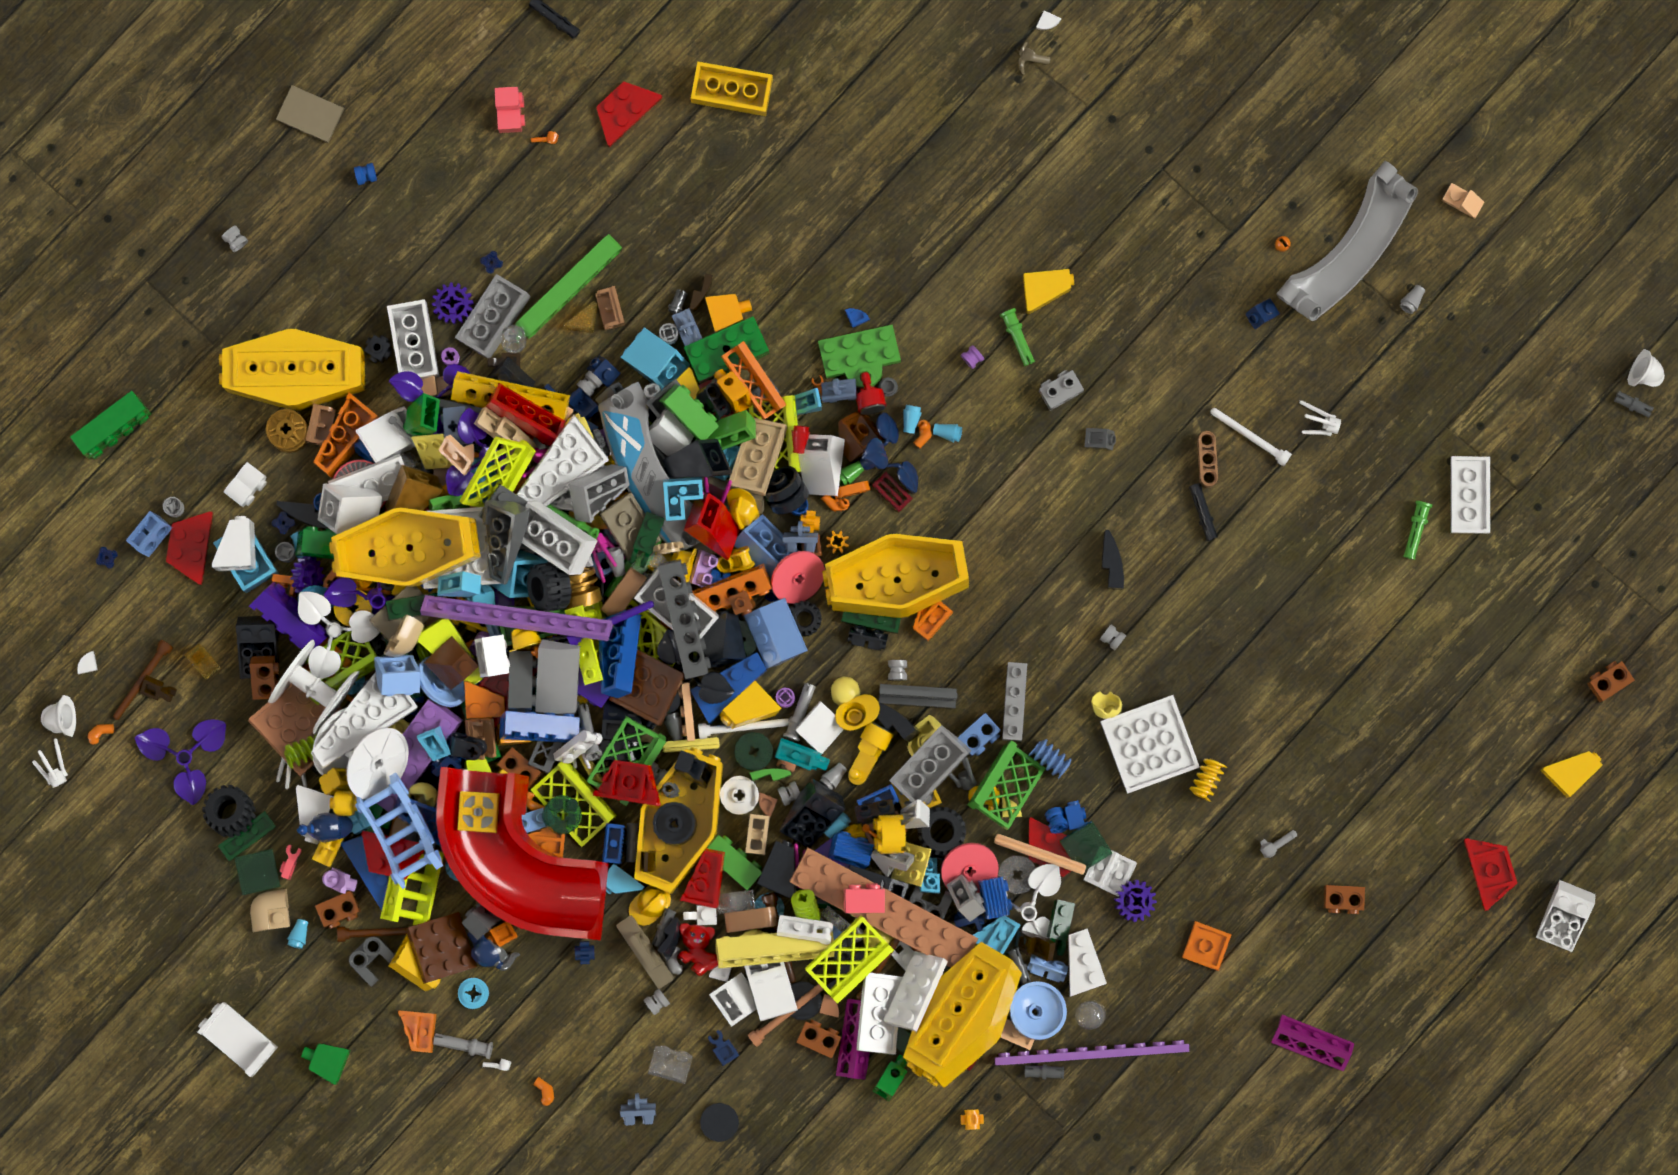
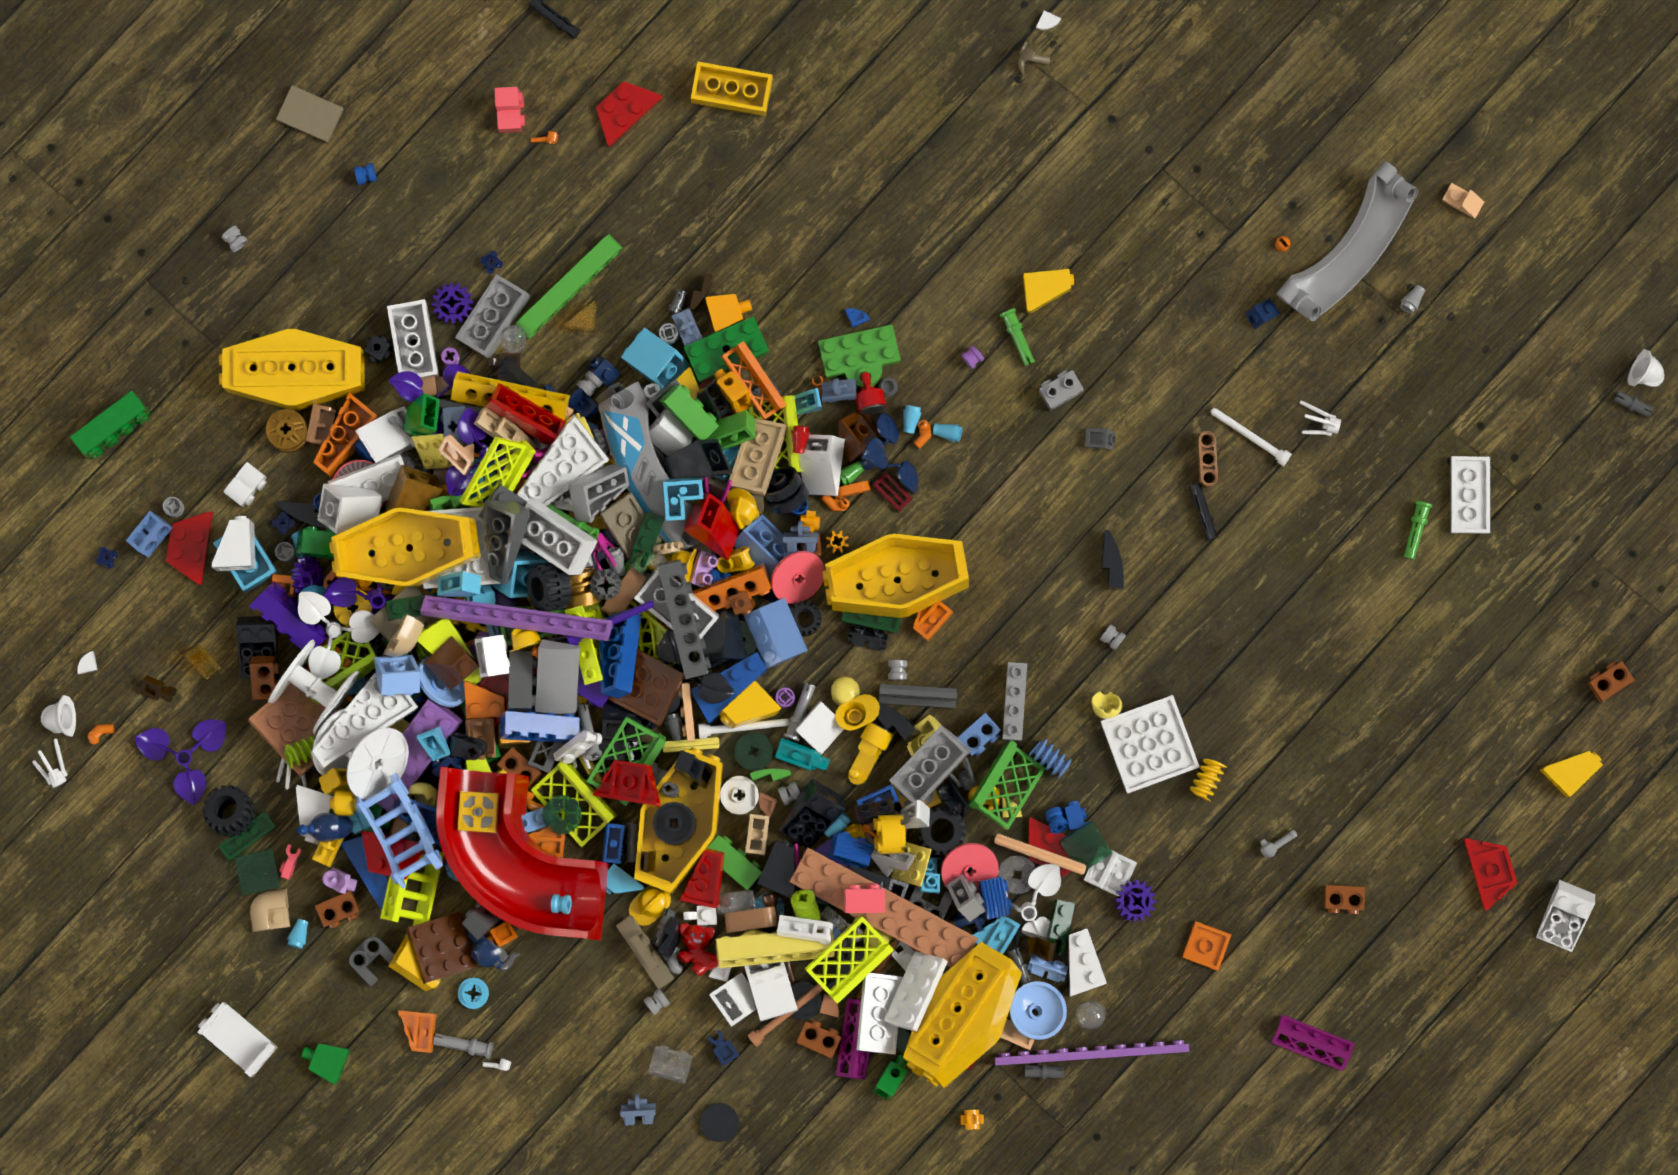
(162, 650): reddish brown piece -> none
(345, 934): reddish brown piece -> none
(547, 1091): orange arm -> none
(561, 904): none -> medium azure wheel
(584, 952): dark blue gear -> none
(598, 579): none -> dark grey gear
(610, 308): medium nougat hinge -> none
(786, 765): nougat tile -> none
(833, 776): light grey cone -> none
(953, 800): none -> black hinge

